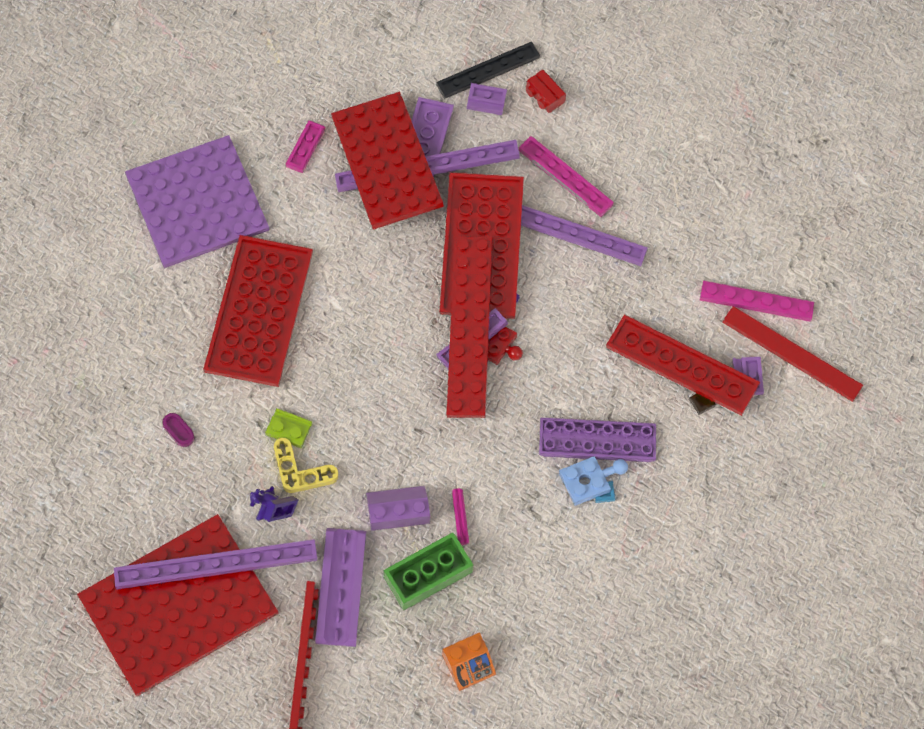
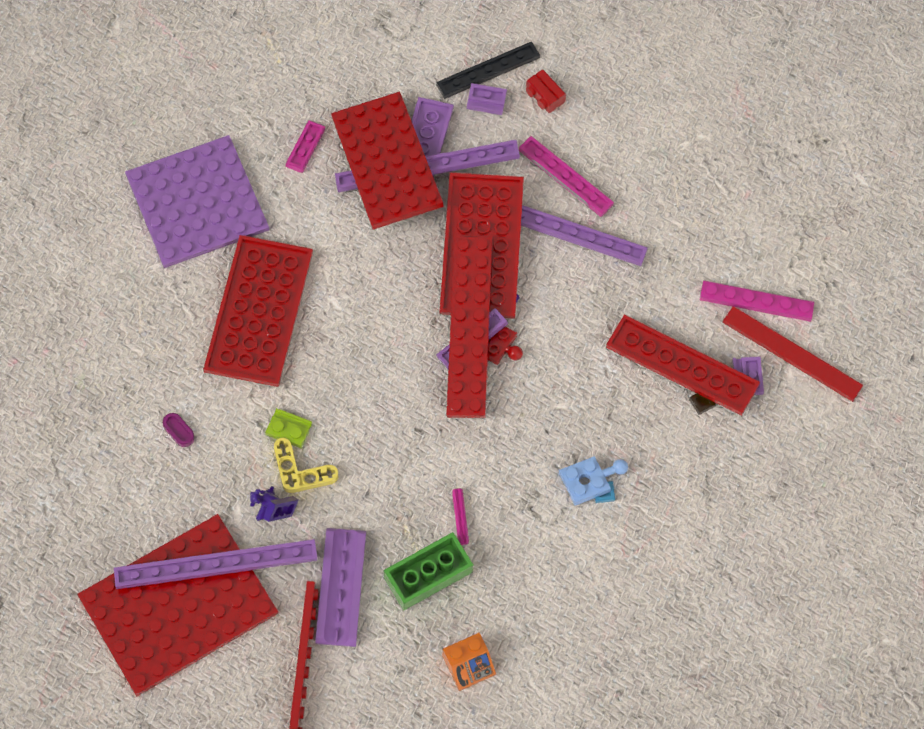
(398, 508): medium lavender slope -> none
(597, 438): medium lavender plate -> none

